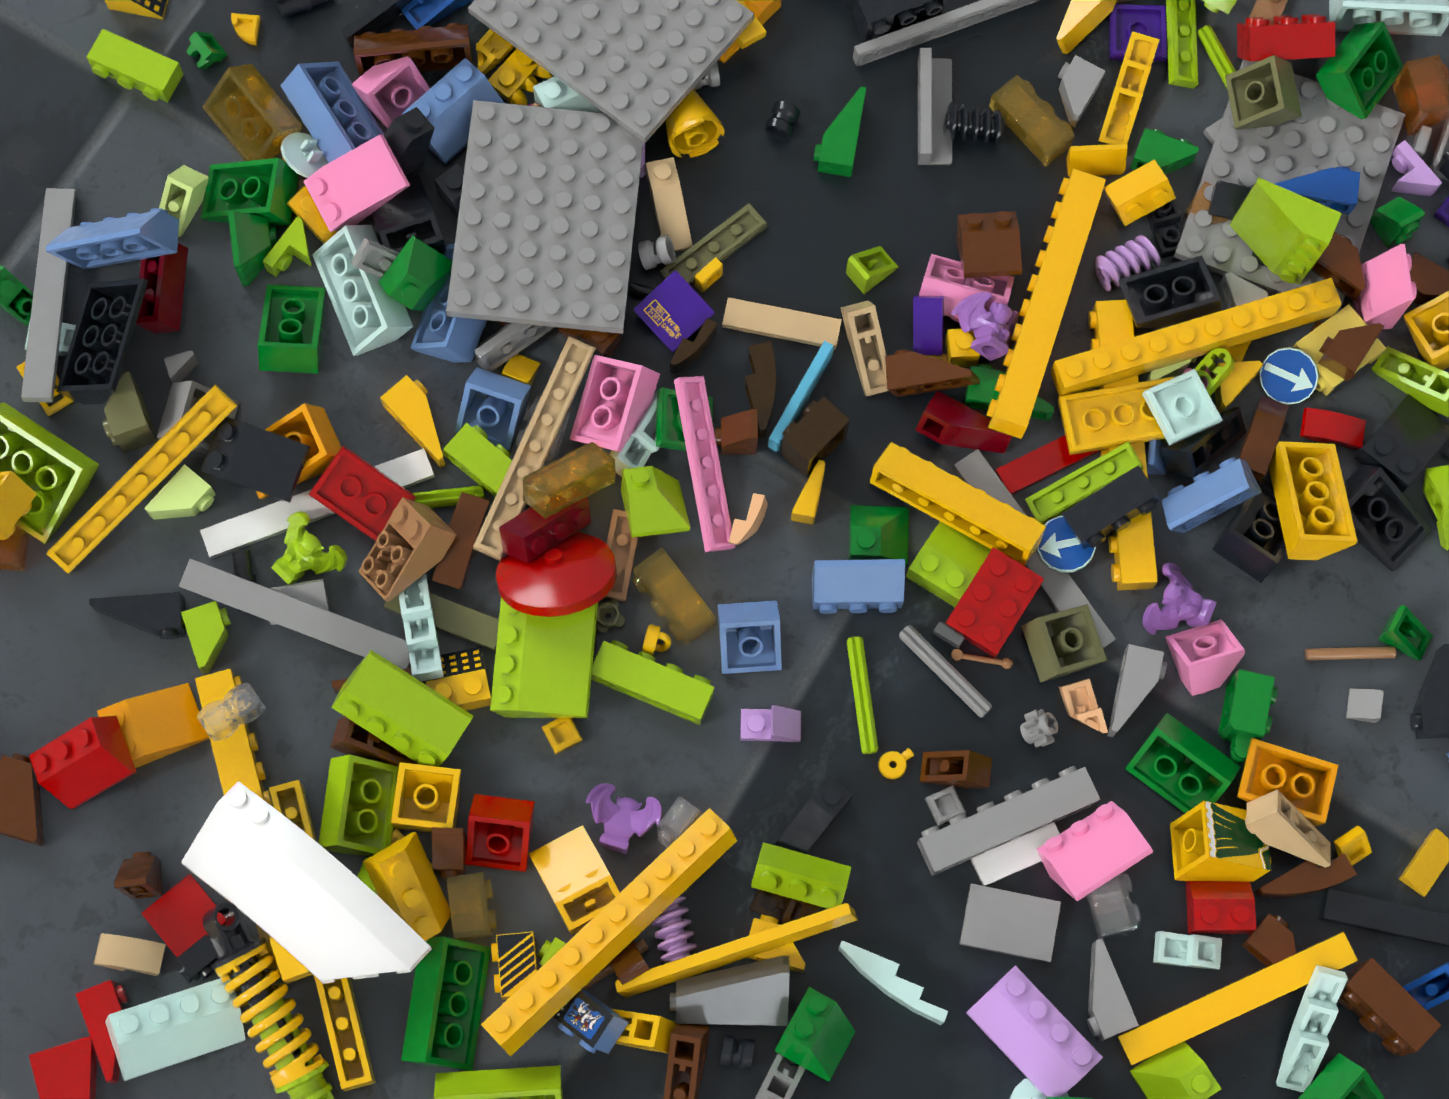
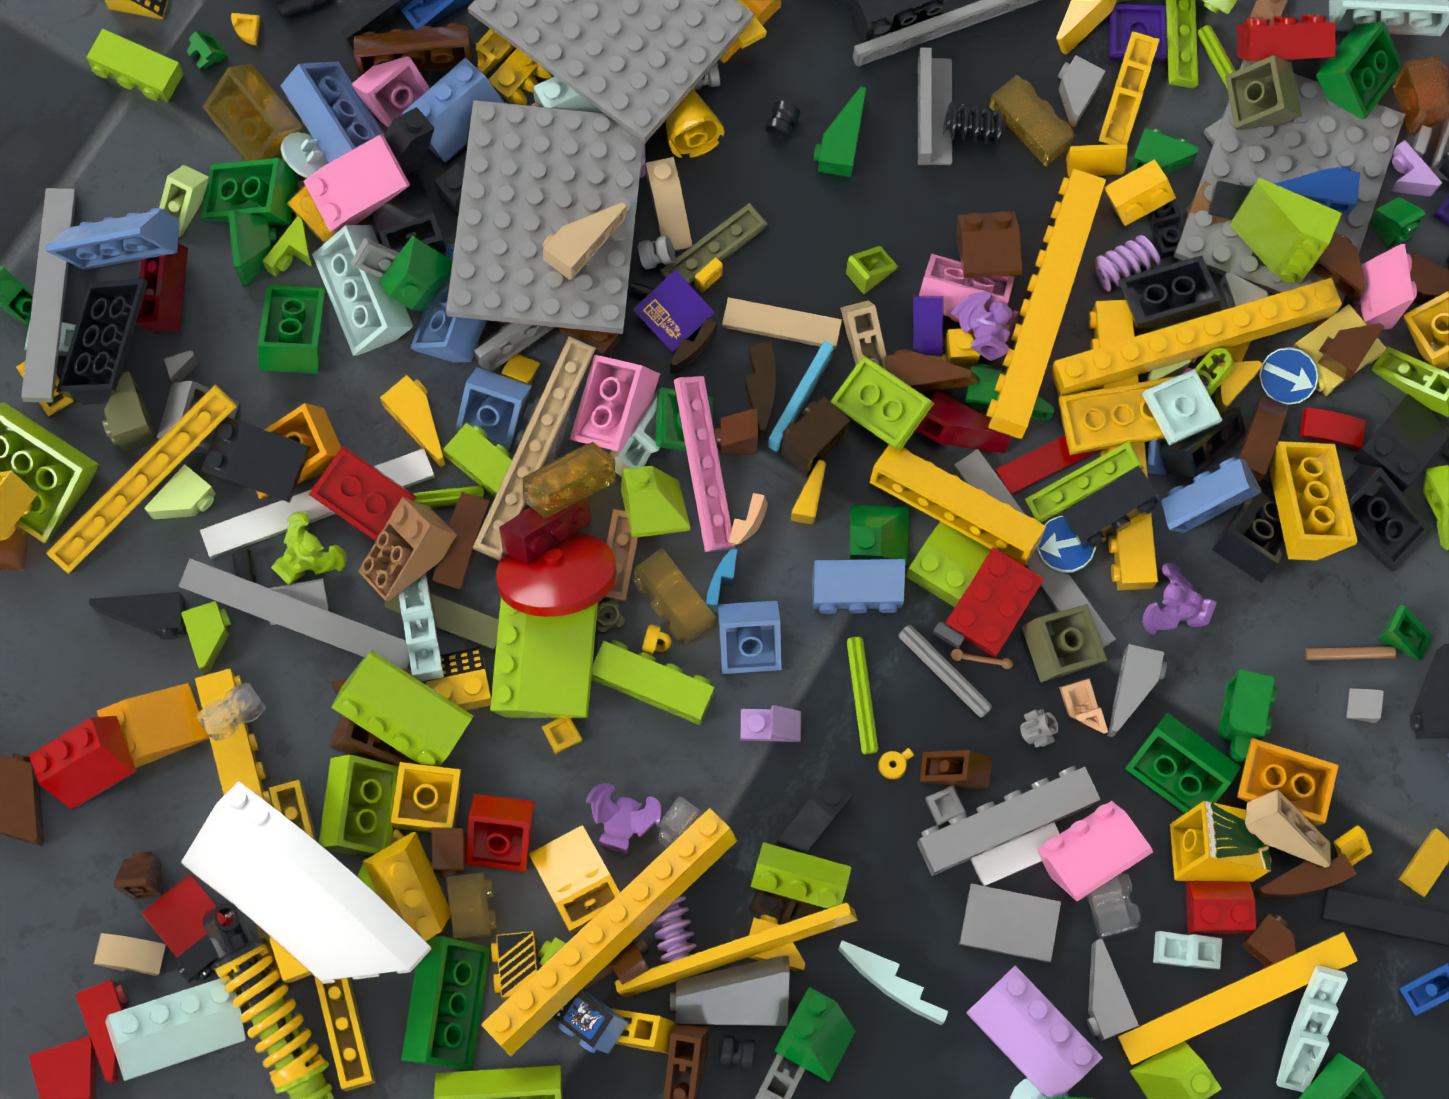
(581, 239): none -> tan slope
(723, 575): none -> dark azure slope
(881, 403): none -> lime tile
(1205, 656): bright pink slope -> none
(1387, 1009): reddish brown brick -> none

